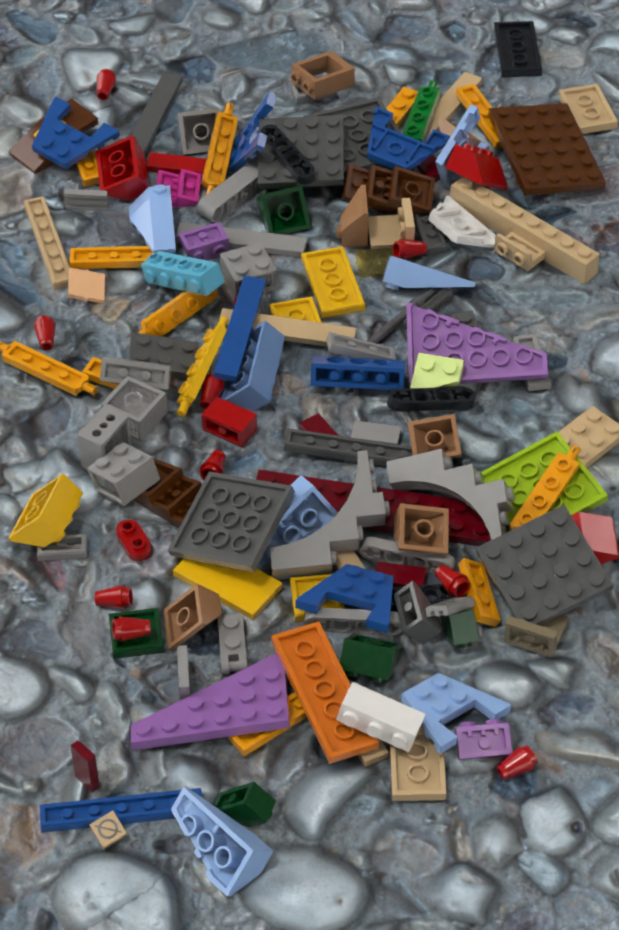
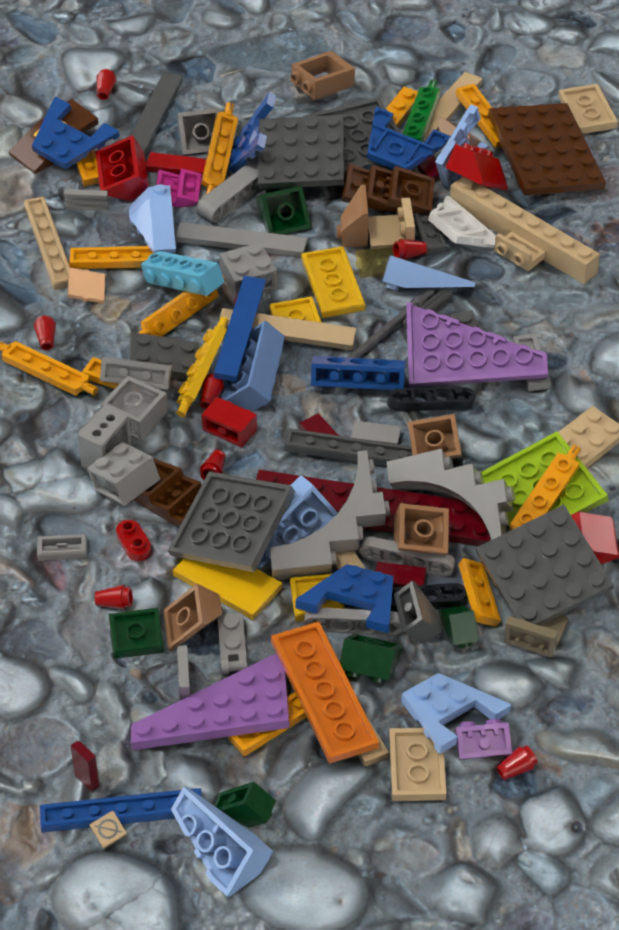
(47, 513): yellow slope -> none
(129, 628): red cone -> none
(205, 242): medium lavender bracket -> none
(287, 154): black beam -> none
(358, 348): light grey plate -> none
(380, 717): white brick -> none
(436, 371): yellowish green wing -> none
(450, 606): light grey tile -> none
(453, 581): red cone -> none
(517, 49): black tile -> none

